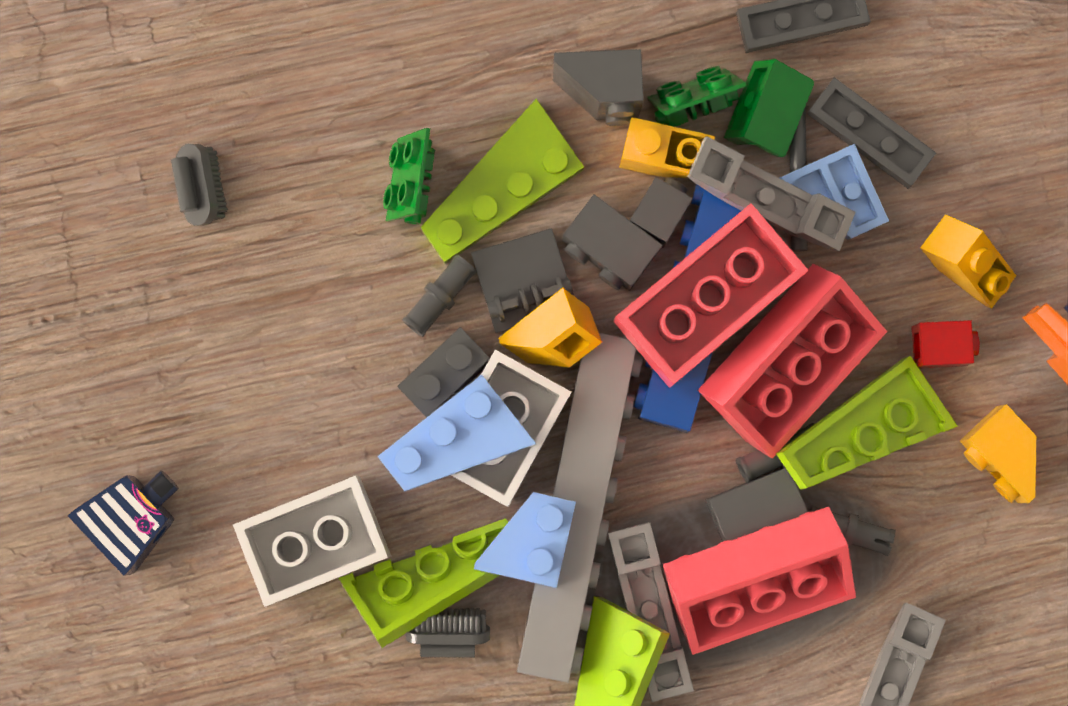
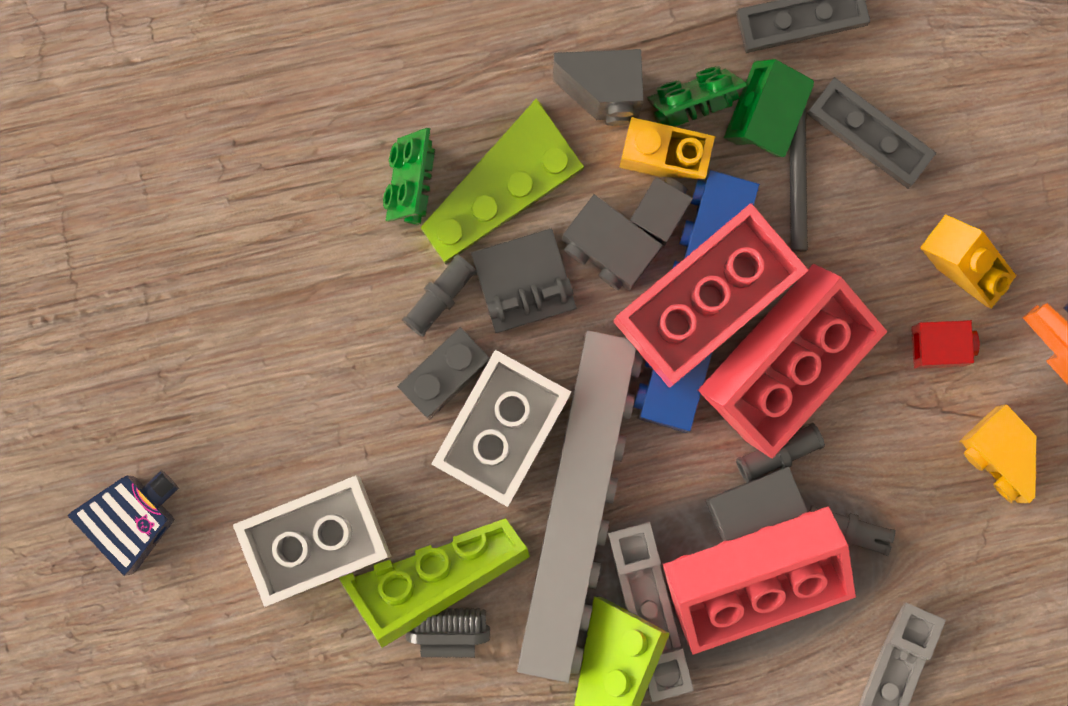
(199, 184): dark grey piece -> none
(455, 437): light blue wing -> none
(531, 542): light blue wing -> none
(554, 332): yellow slope -> none
(779, 202): light grey slope -> none
(845, 181): light blue wing -> none
(877, 420): lime wing -> none

